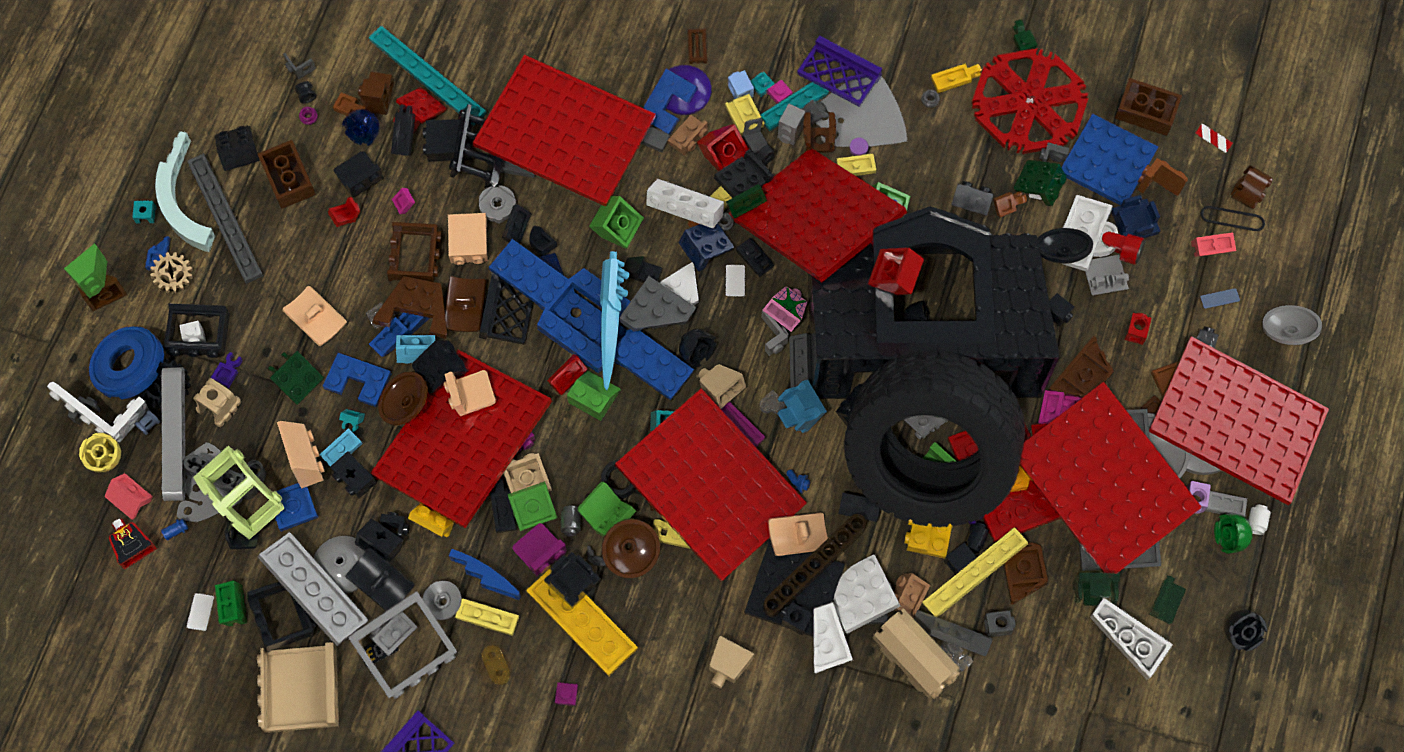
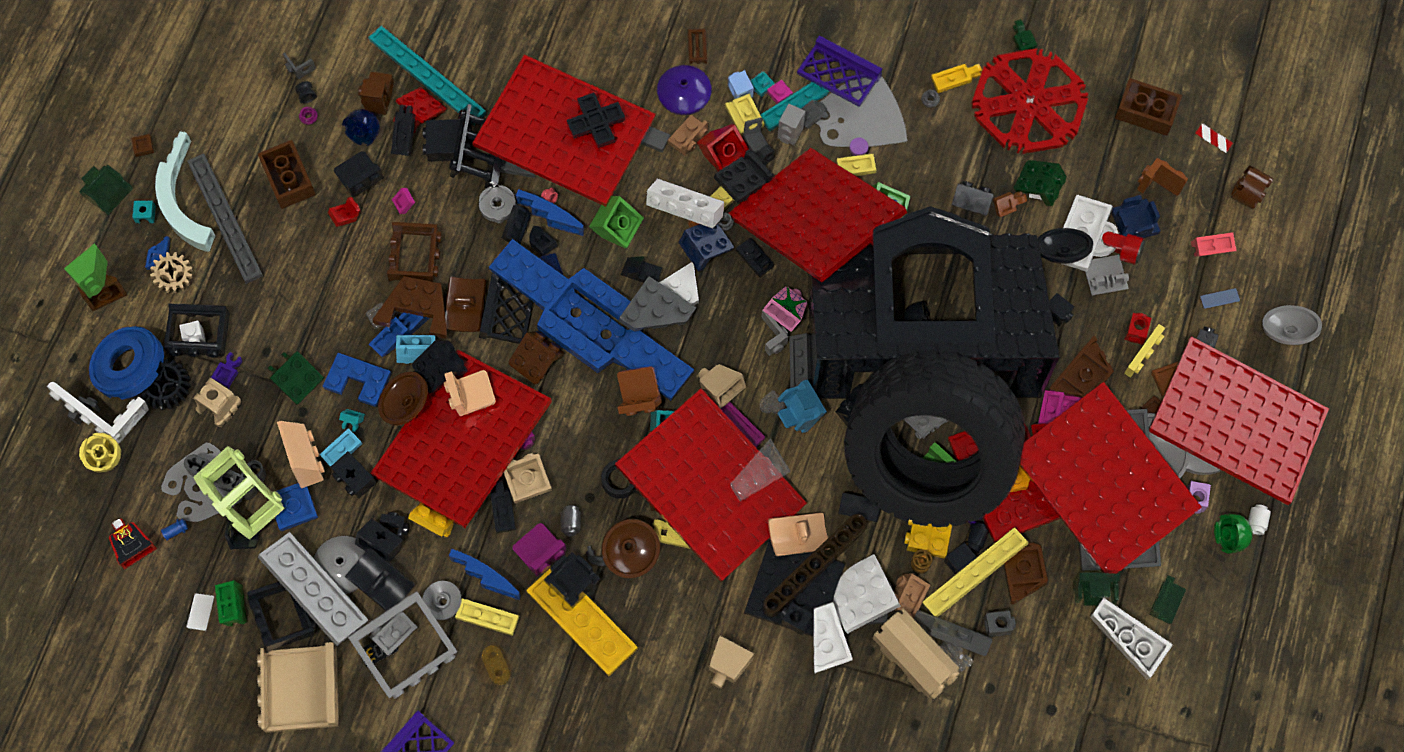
(104, 188): none -> clear green panel
(127, 495): coral panel -> none
(142, 145): none -> reddish brown plate
(147, 422): sand blue bush -> none
(173, 434): light grey beam -> none
(236, 147): black bracket -> none
(315, 316): light nougat shield -> none
(346, 104): dark orange plate -> none
(467, 238): light nougat panel -> none
(532, 506): bright green tile -> none
(535, 356): none -> reddish brown bracket
(550, 195): none -> coral plate
(555, 216): none -> blue slope
(566, 694): magenta plate -> none
(567, 374): red plate -> none
(591, 396): bright green slope -> none
(595, 120): none -> black plate
(604, 509): bright green bracket -> none
(610, 299): medium azure piece -> none
(638, 391): none -> dark orange bracket
(667, 86): blue plate -> none
(696, 346): black cylinder -> none
(735, 280): white sticker -> none
(746, 201): dark green plate -> none
(760, 472): none -> clear wing
(801, 482): blue plate -> none
(811, 134): reddish brown piece -> none
(896, 270): red slope -> none
(920, 565): none -> pearl gold wheel
(1055, 152): dark grey bracket -> none
(1108, 160): blue plate -> none
(1146, 351): none -> light yellow plate
(1226, 504): light grey plate -> none
(1233, 211): black piece -> none
(1245, 630): black cylinder -> none

